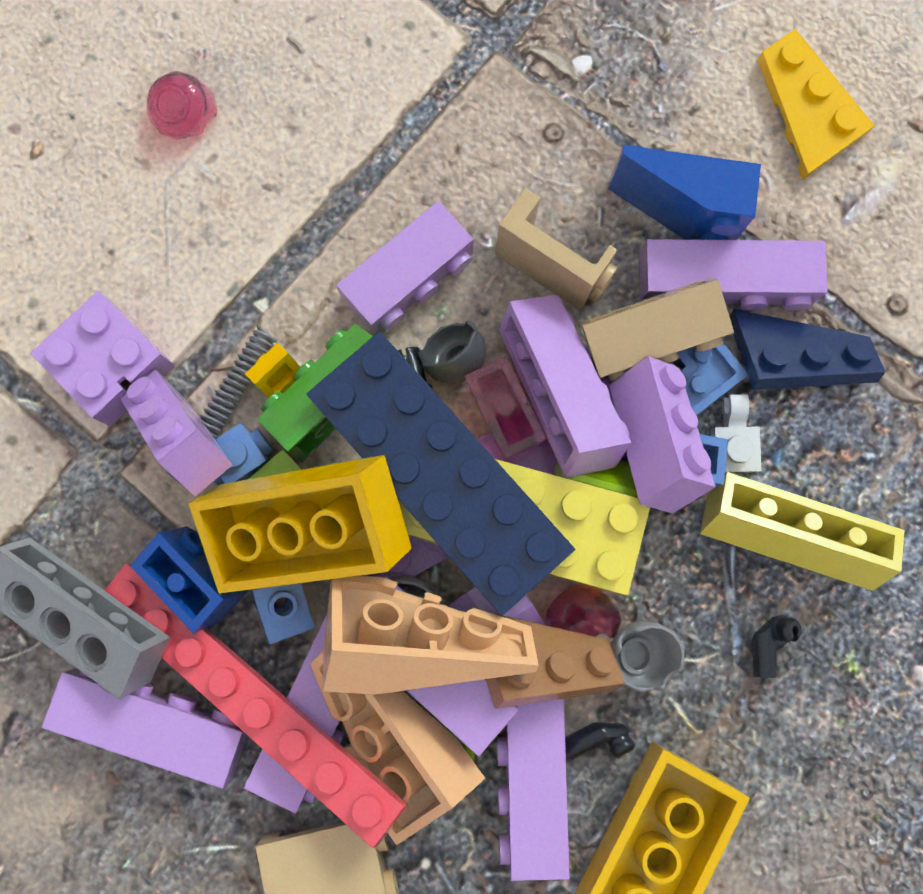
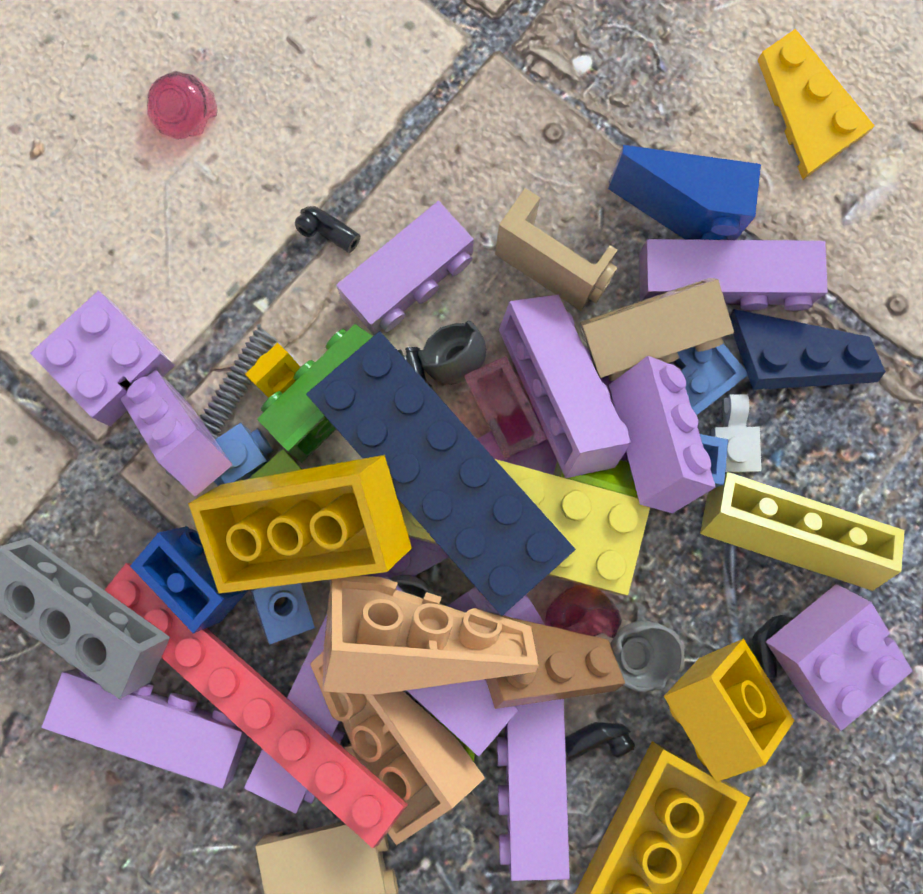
(316, 220): none -> black arm
(729, 711): none -> yellow brick
(839, 656): none -> lavender piece

